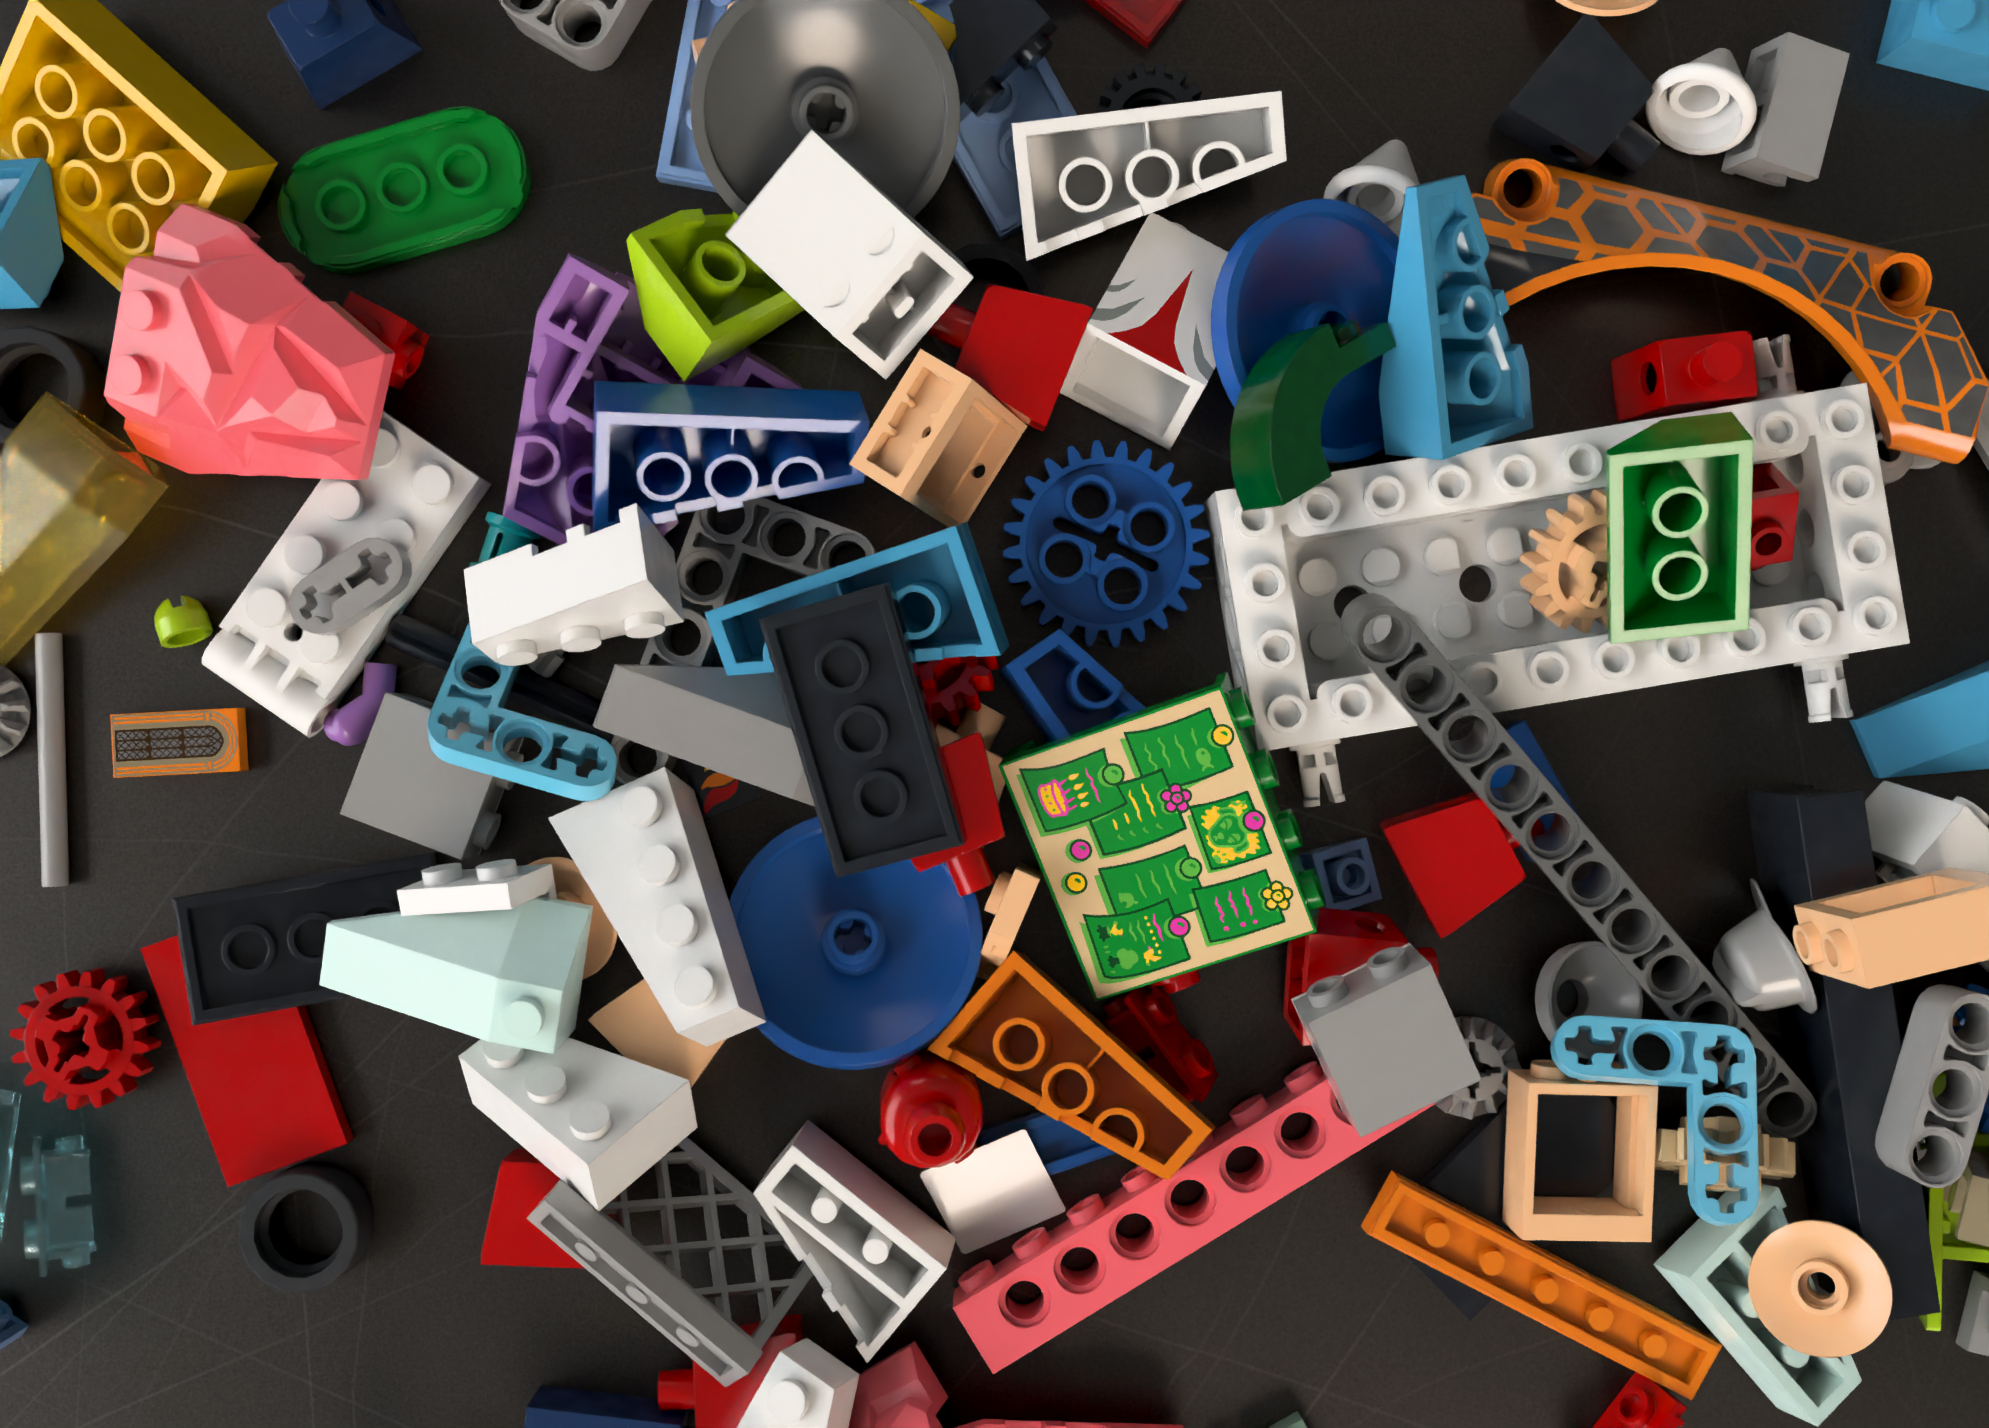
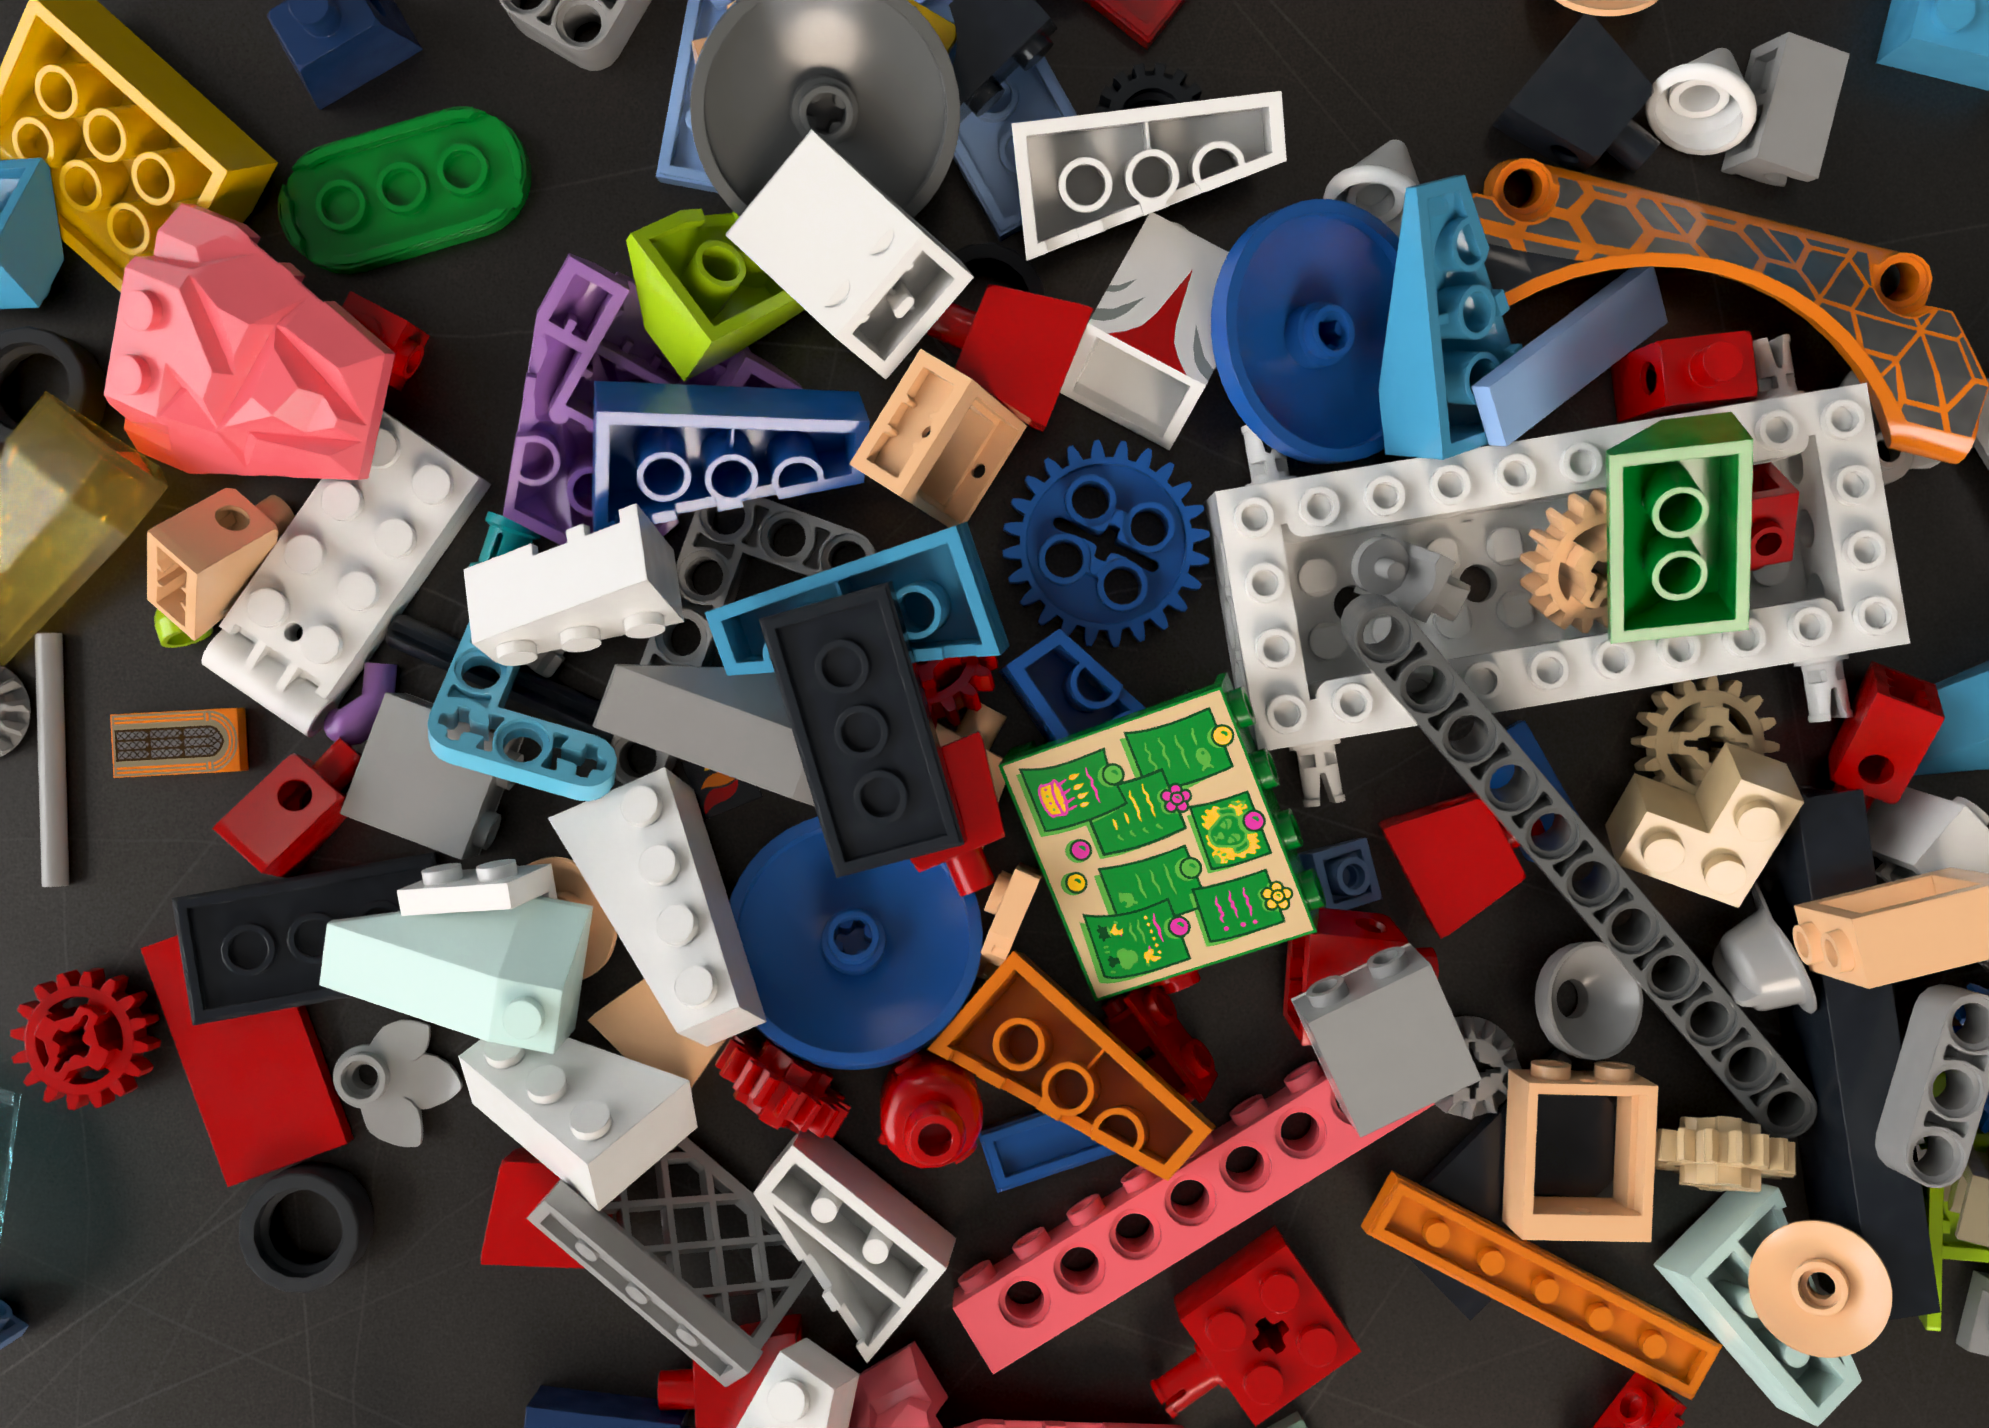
(57, 1228): clear light blue hinge -> none
(210, 555): none -> light nougat torso
(270, 821): none -> red torso
(341, 574): light grey beam -> none
(405, 1082): none -> light grey plate
(782, 1087): none -> red gear
(993, 1192): white sticker -> none
(1256, 1364): none -> red brick
(1281, 407): dark green arch -> none
(1409, 577): none -> light grey hips
(1569, 355): none -> light blue tile
(1689, 1070): medium azure beam -> none
(1704, 718): none -> tan gear
(1712, 838): none -> tan brick
(1891, 719): none -> red torso

